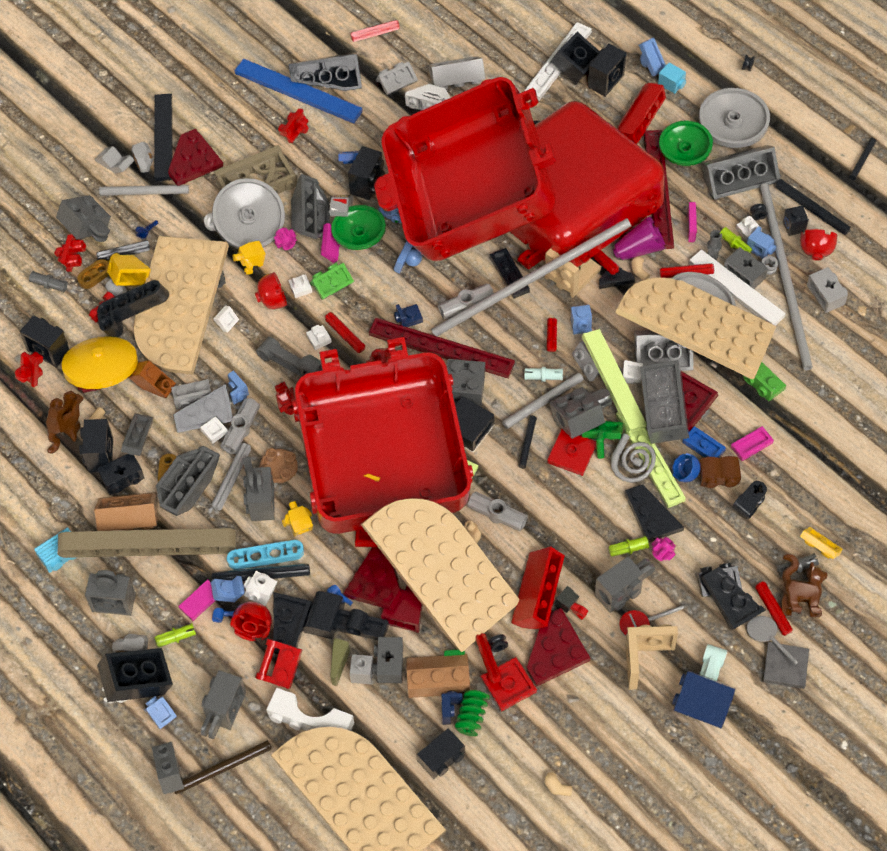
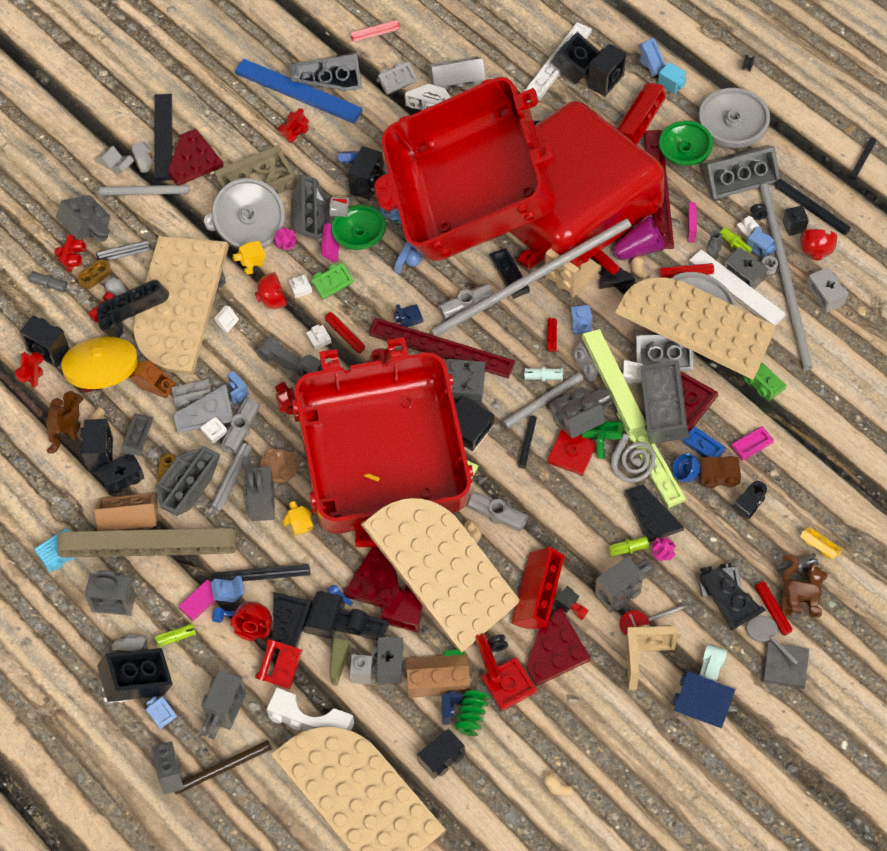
(127, 270): yellow torso -> none
(143, 232): clear blue hand -> none
(259, 588): white brick -> none
(266, 558): medium azure beam -> none

